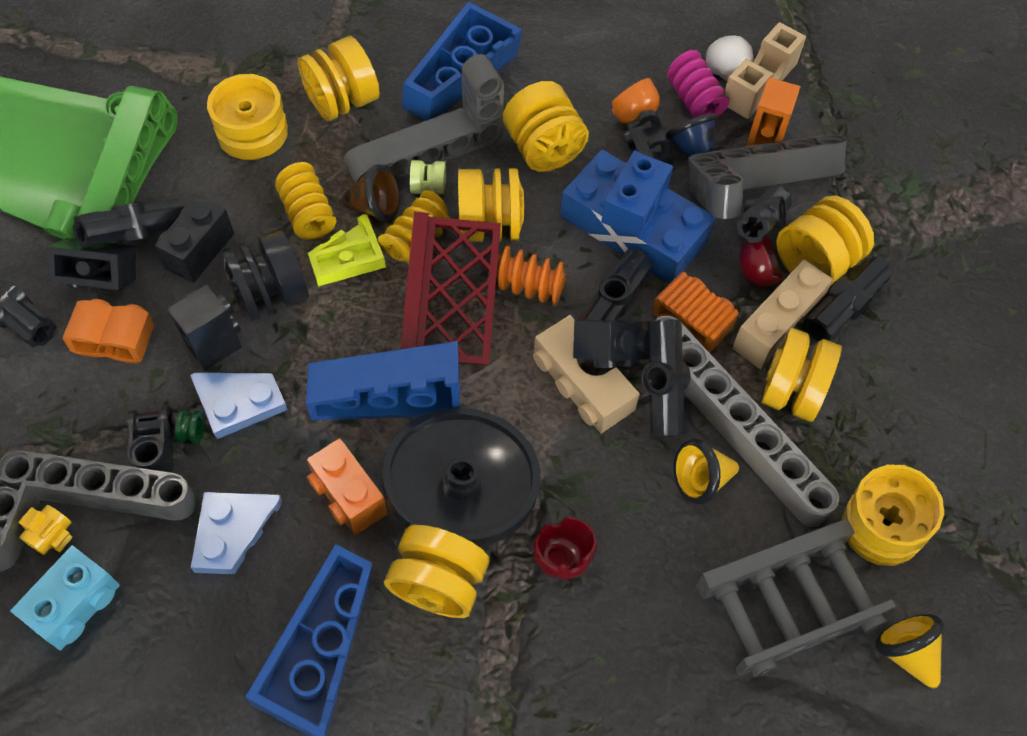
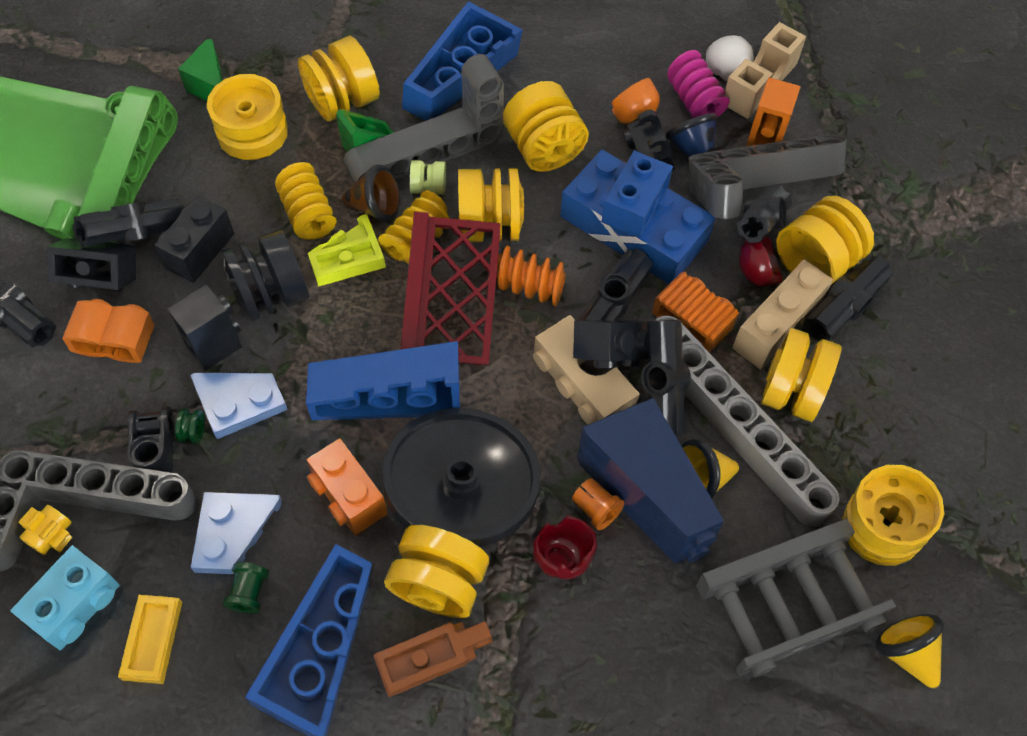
(150, 639): none -> yellow tile
(201, 71): none -> green slope
(246, 587): none -> dark green bush
(359, 129): none -> green slope
(430, 655): none -> dark orange hinge
(598, 504): none -> orange bush
(647, 468): none -> dark blue slope

